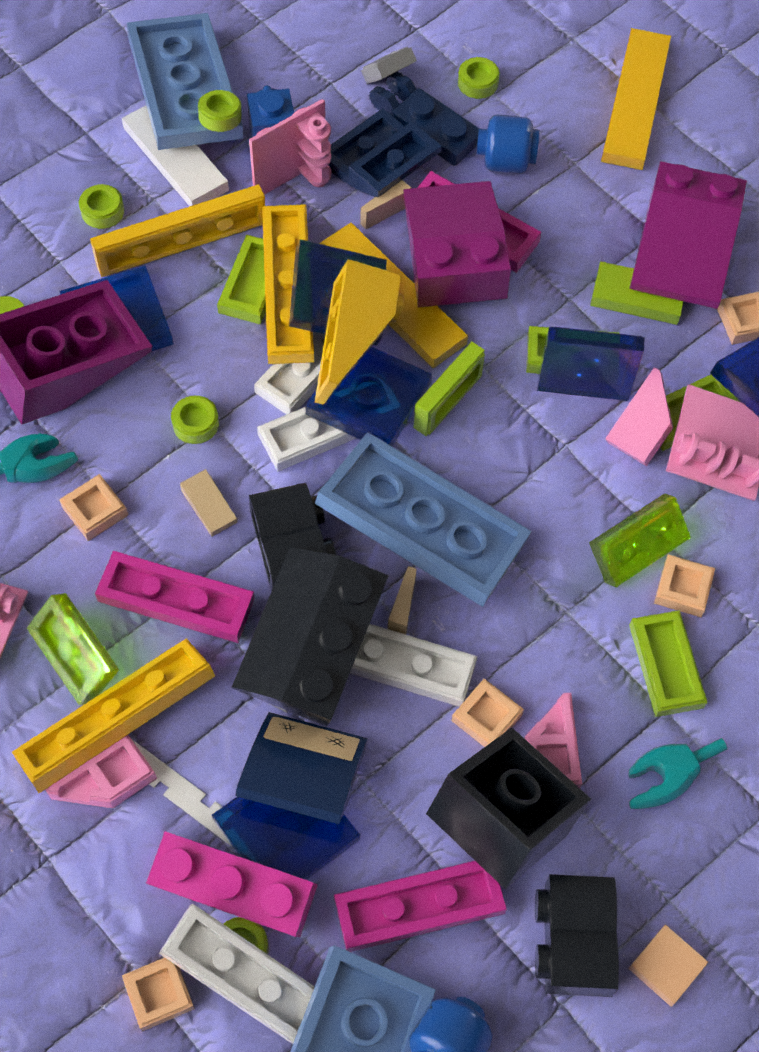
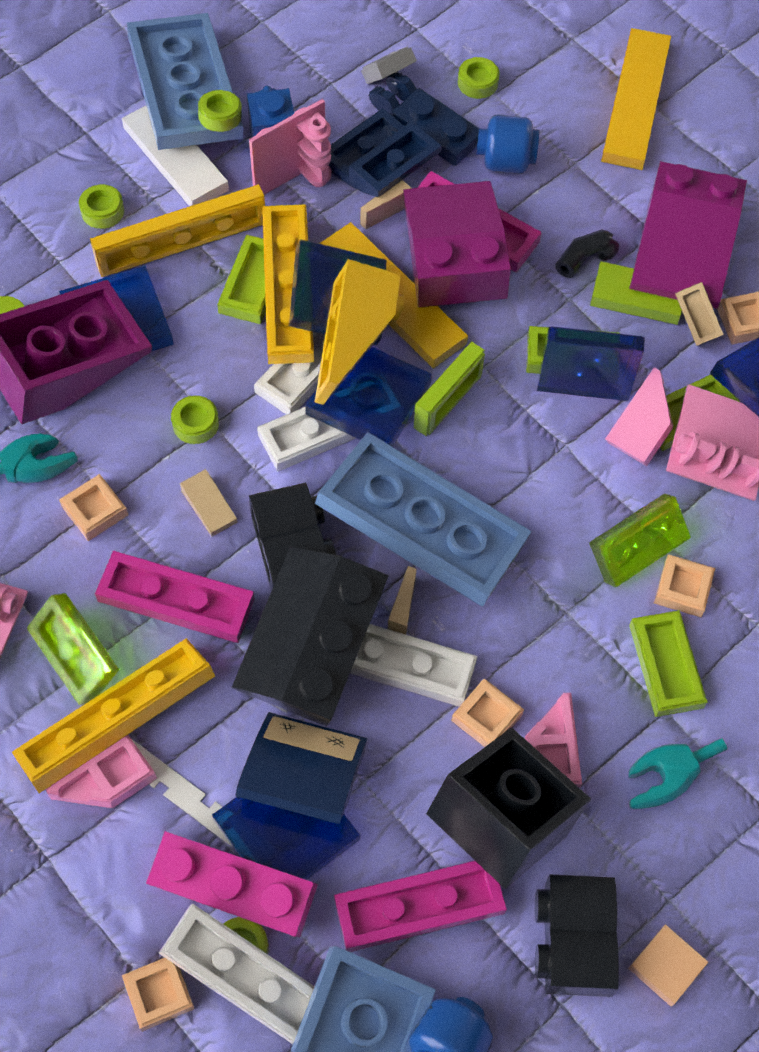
(580, 248): none -> black arm
(699, 314): none -> tan piece

